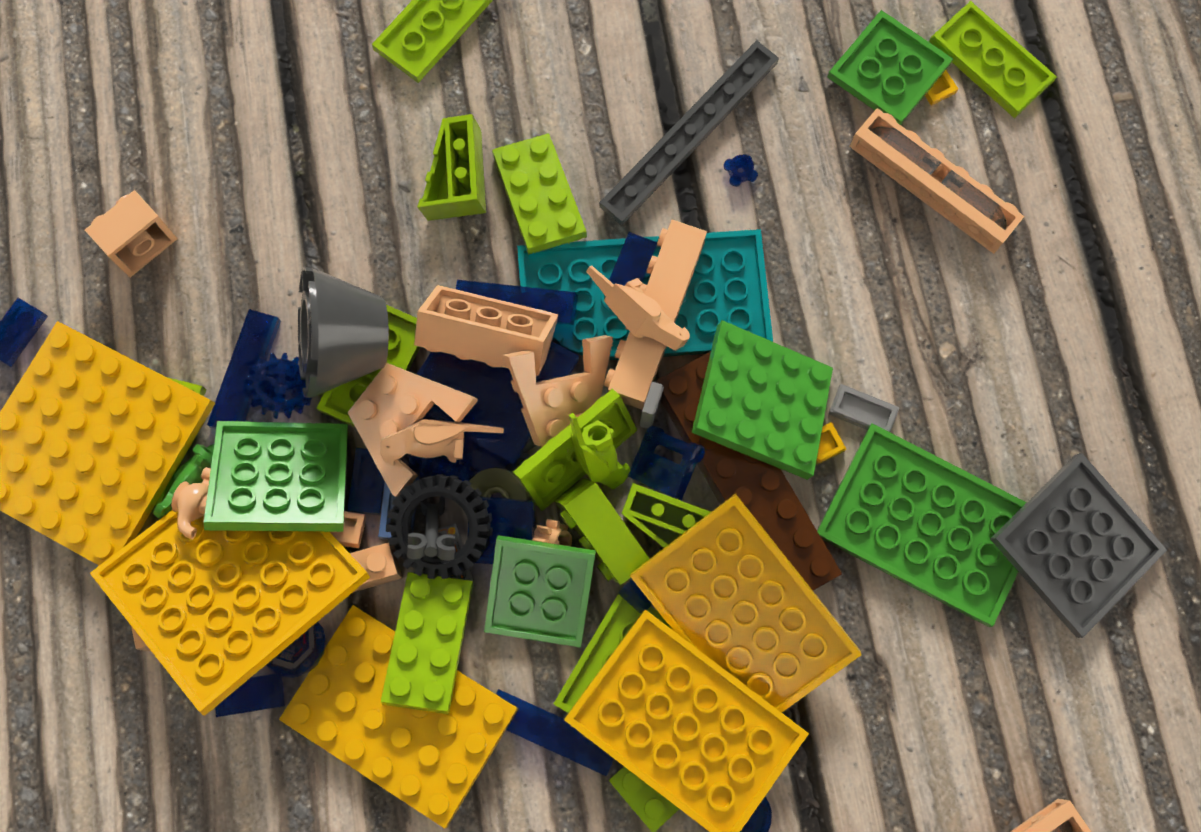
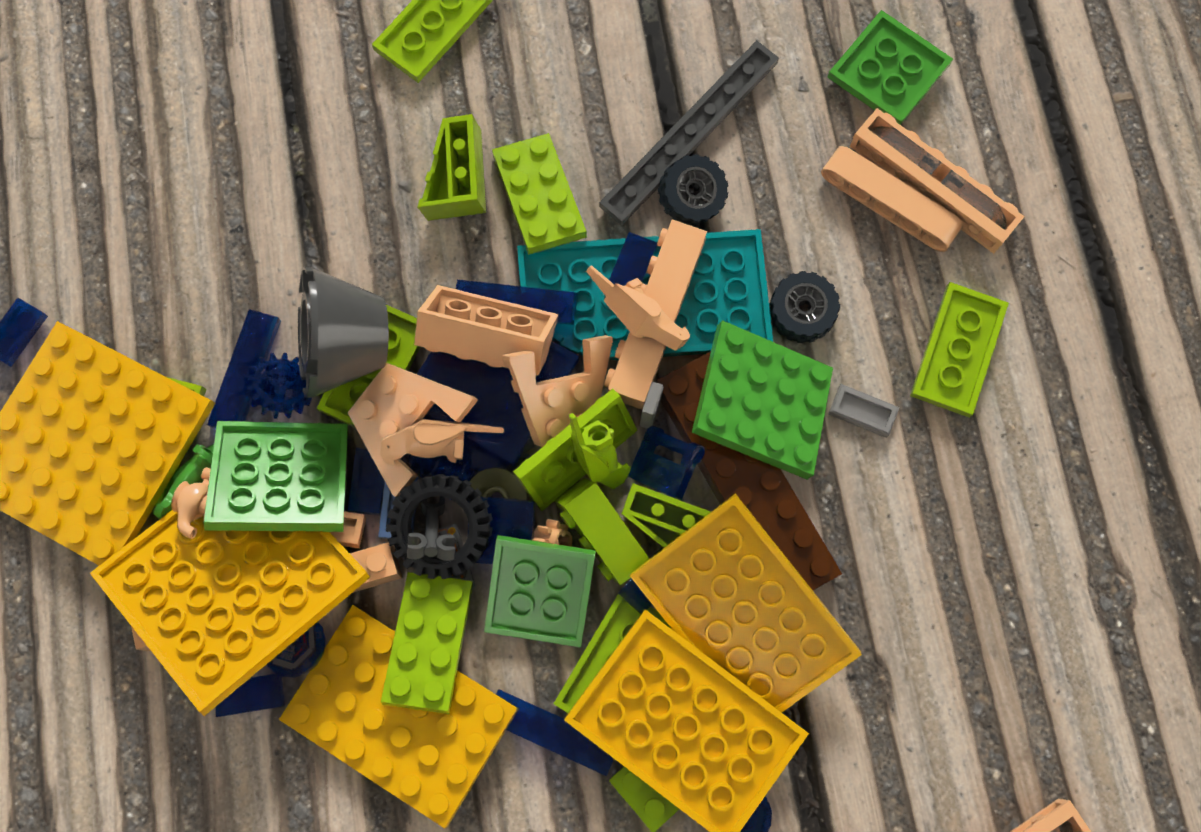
(131, 233): light nougat brick -> none
(705, 178): none -> black wheel
(740, 161): clear blue plate -> none
(797, 291): none -> black wheel
(830, 444): yellow tile -> none
(892, 199): none -> light nougat beam
(924, 524): bright green plate -> none
(941, 89): yellow tile -> none
(959, 349): none -> lime plate
(993, 59): lime tile -> none
(1079, 545): dark grey plate -> none

